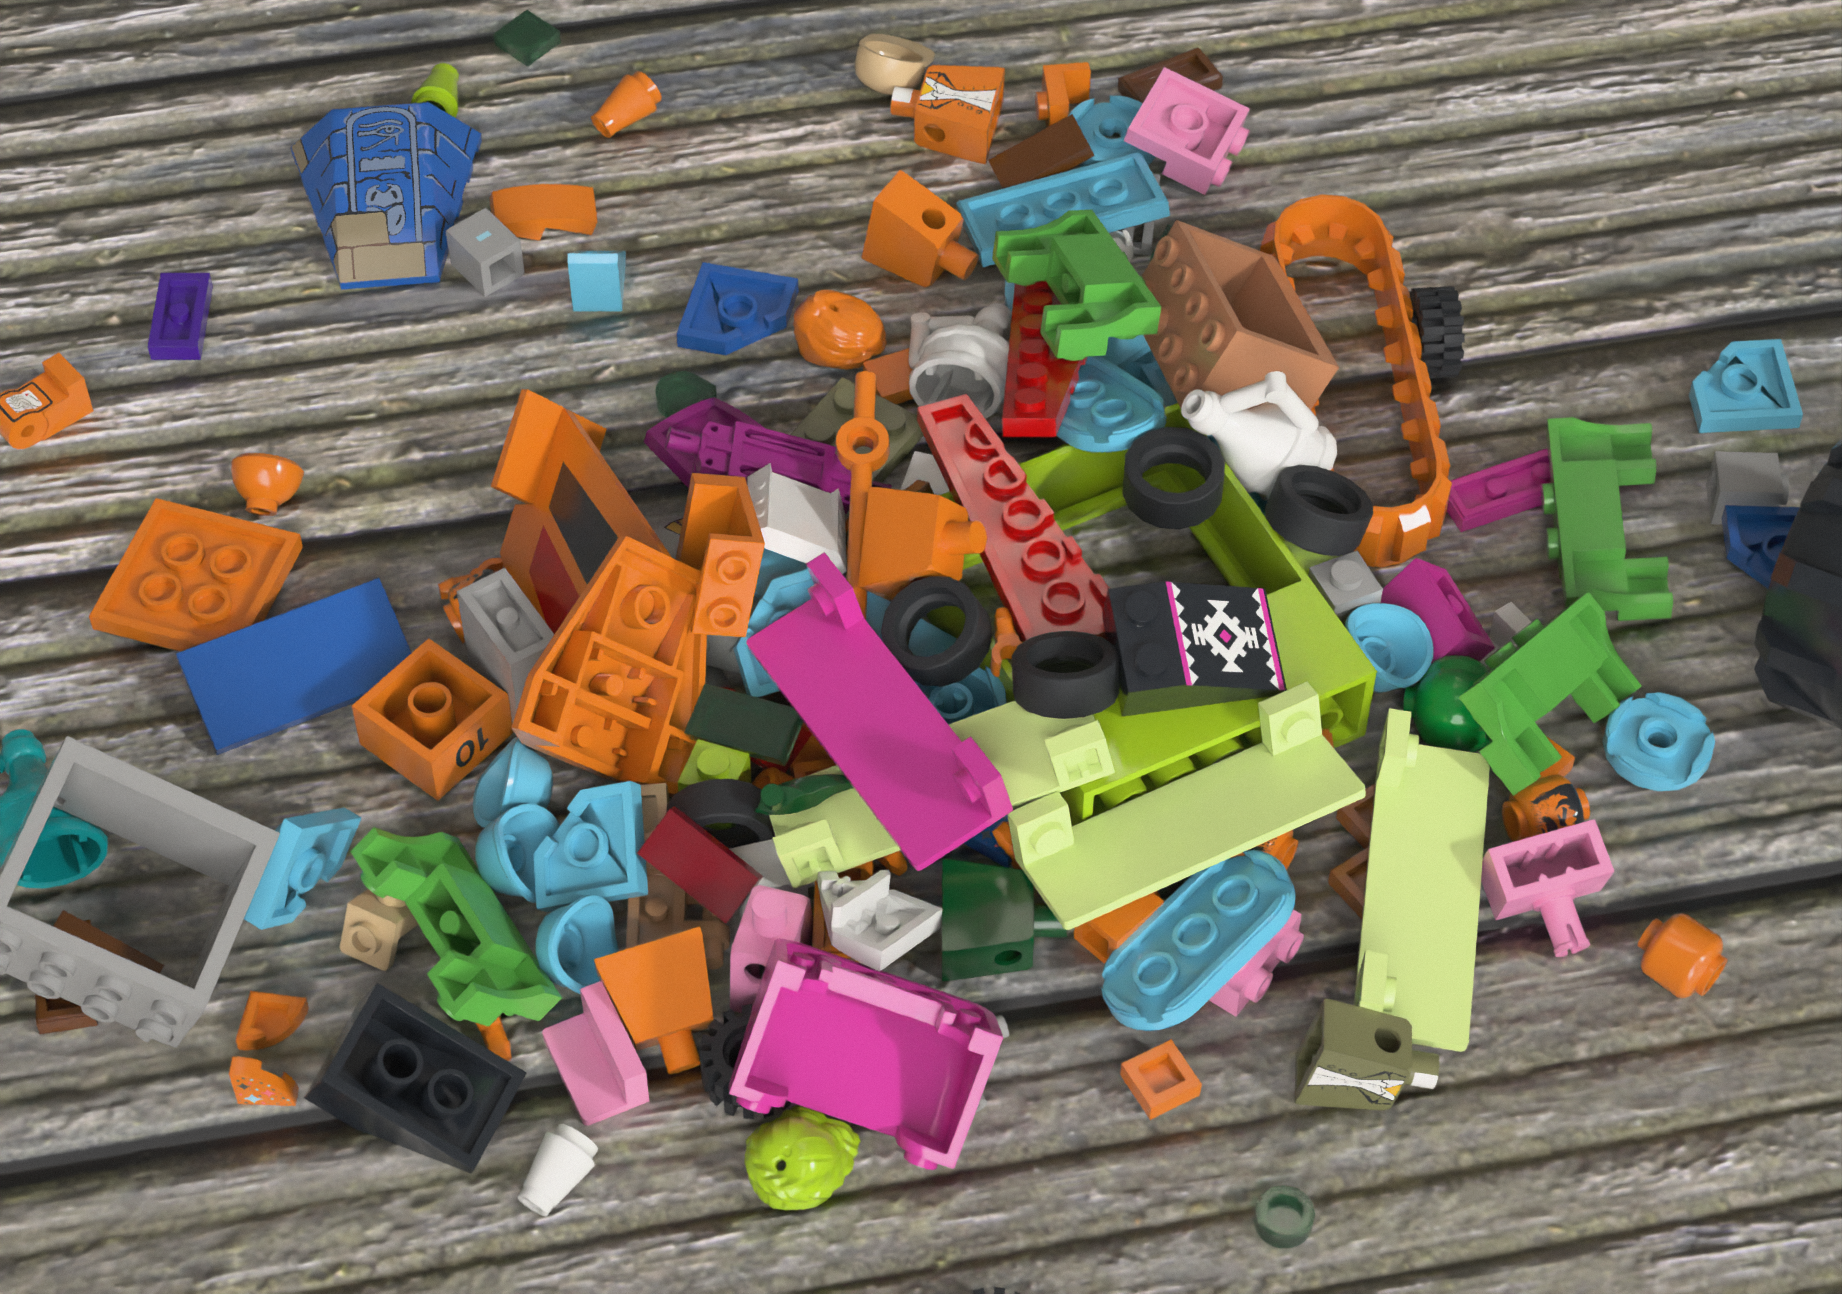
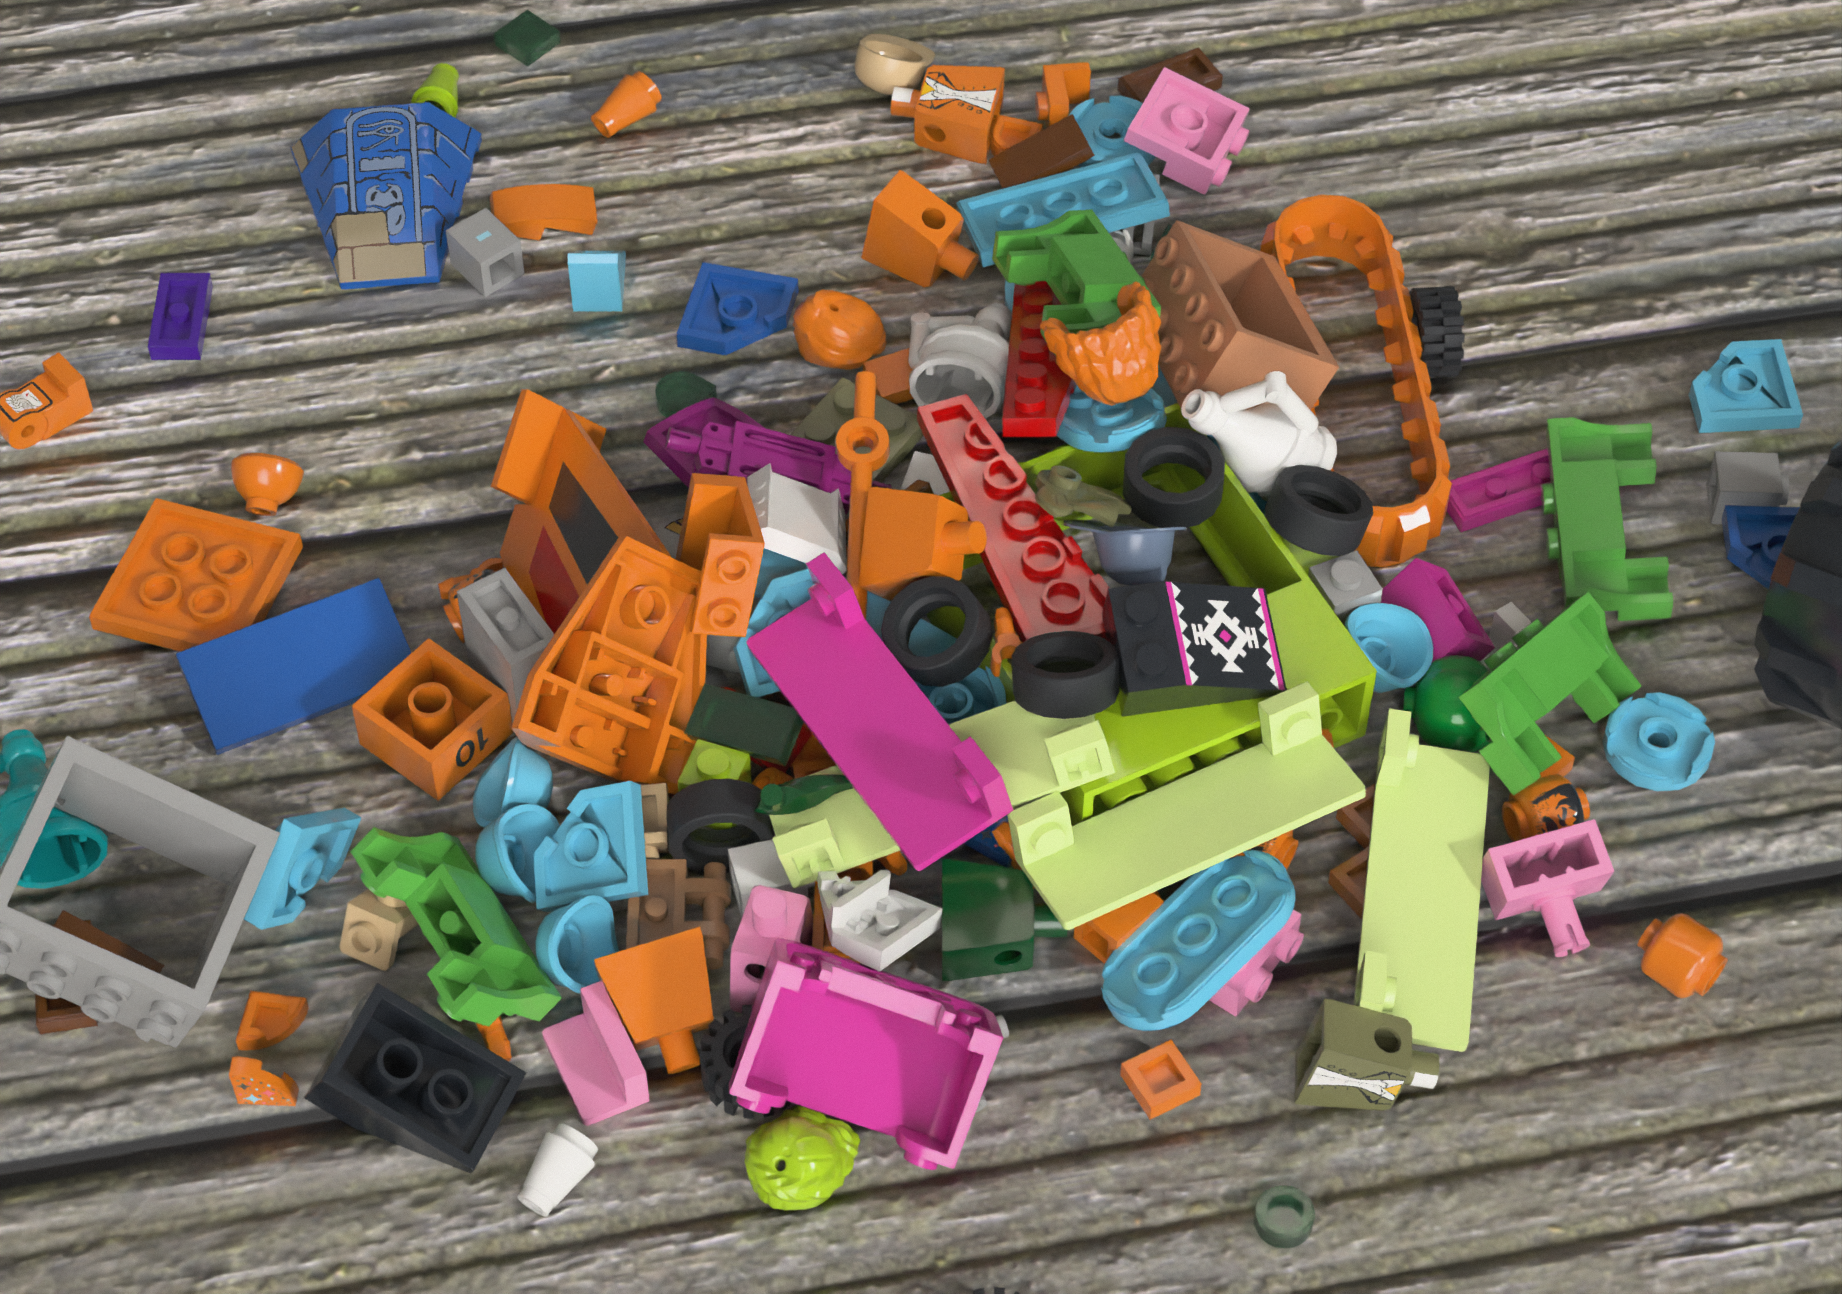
(700, 864): dark red tile -> none
(1009, 132): none -> orange tile
(1063, 492): none -> olive plate
(1117, 359): none -> orange hair
(1131, 552): none -> sand blue piece

